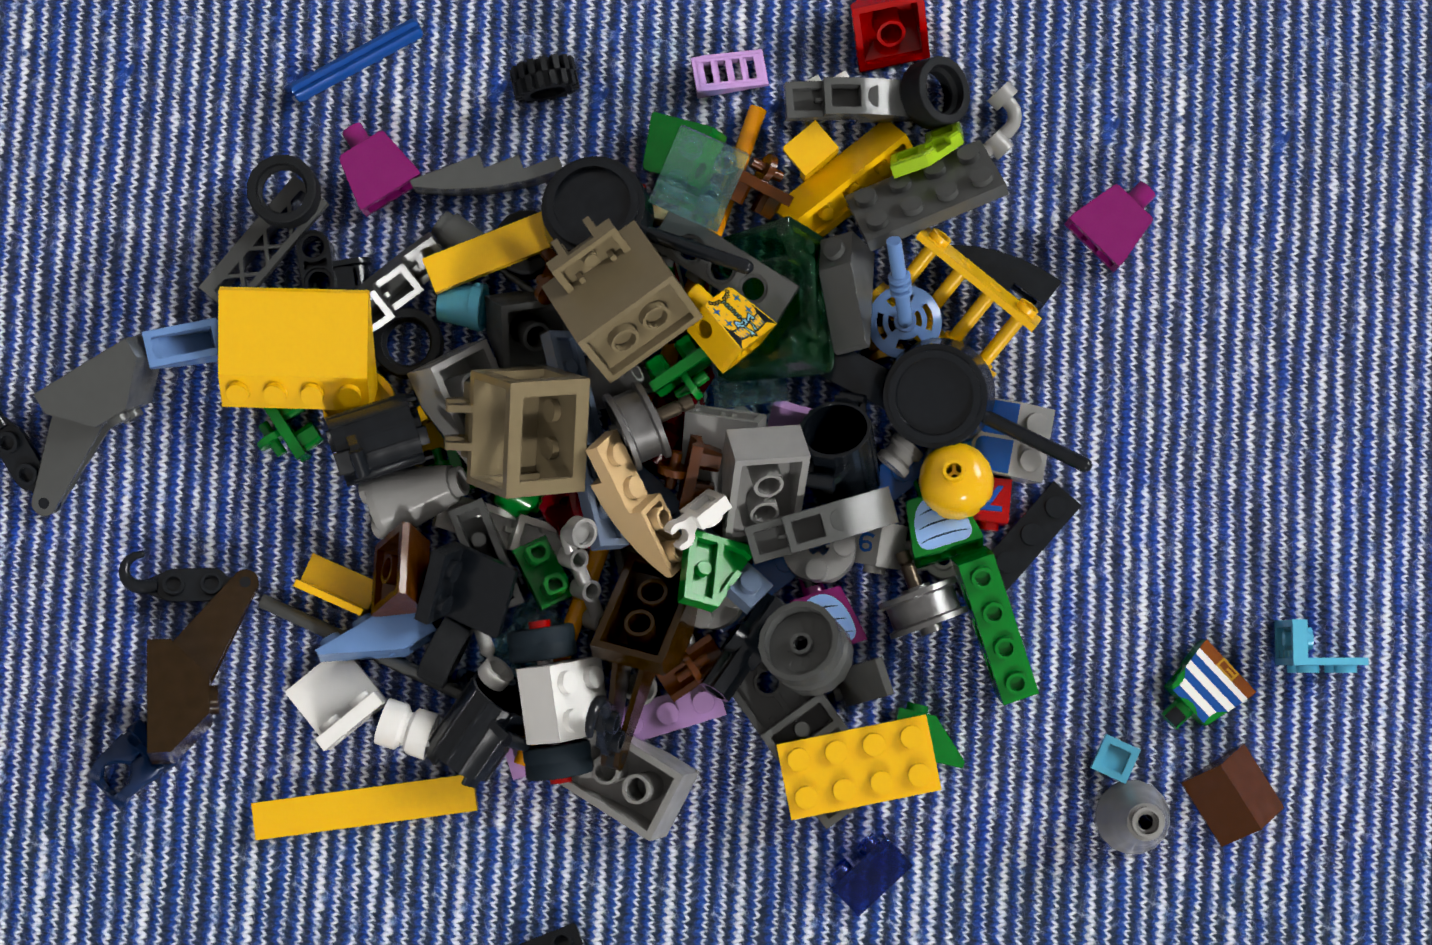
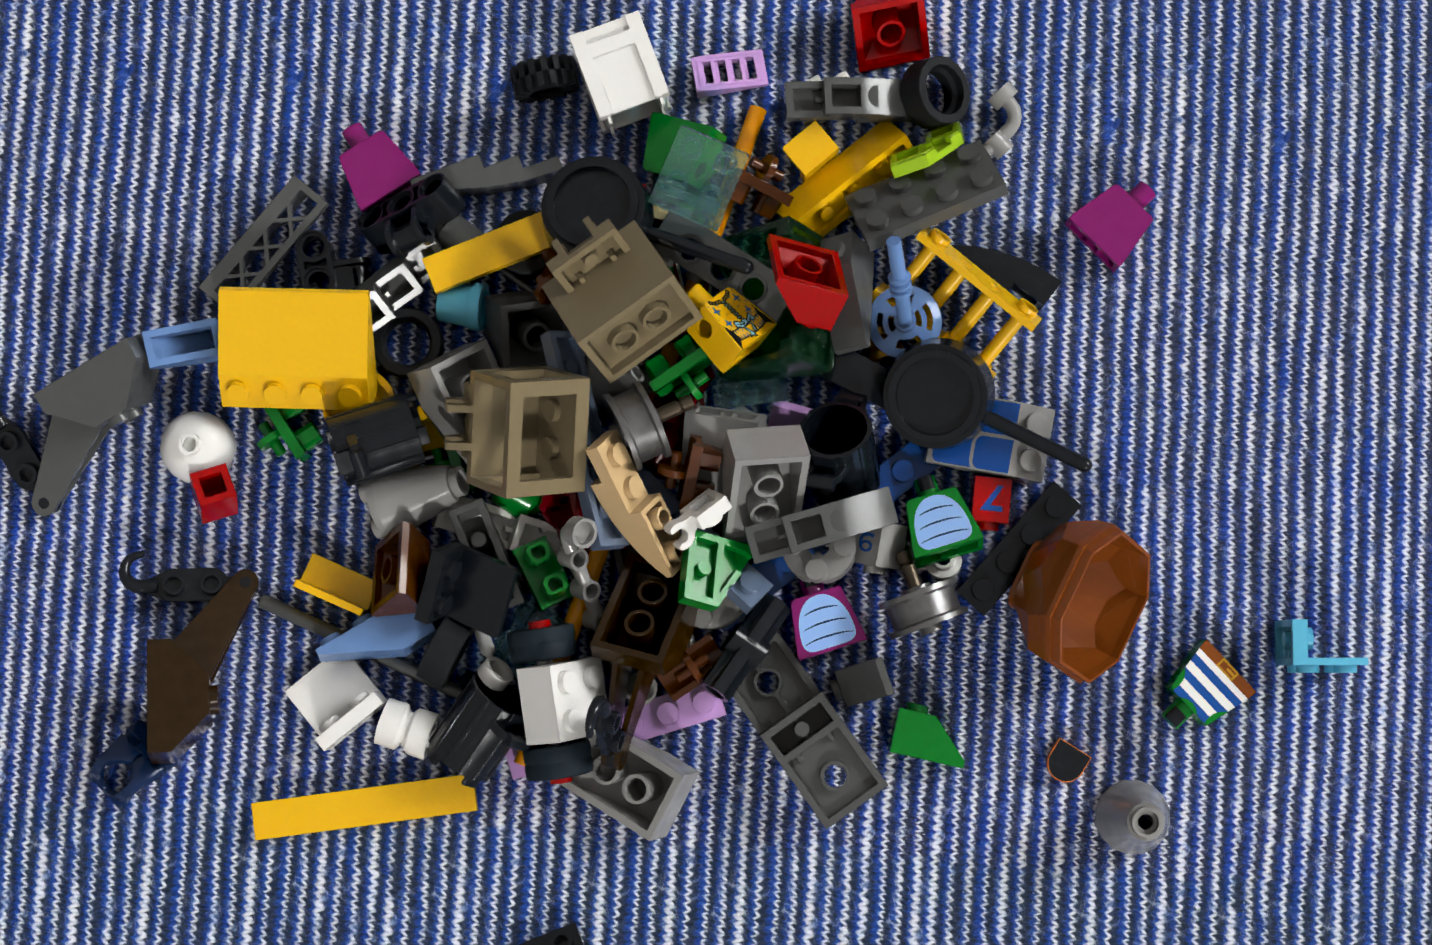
(196, 443): none -> white cylinder
(214, 493): none -> red brick
(264, 171): black tyre -> none
(356, 60): blue axle -> none
(411, 216): none -> black piece
(620, 72): none -> white container
(805, 648): dark grey wheel -> none
(808, 281): none -> red slope
(858, 767): yellow plate -> none
(868, 873): clear blue bracket -> none
(899, 455): light grey wheel -> none
(959, 495): yellow cylinder -> none
(994, 625): green brick -> none
(1066, 761): none -> black tile
(1081, 596): none -> dark orange rock
(1115, 758): medium azure tile -> none
(1233, 796): reddish brown slope -> none

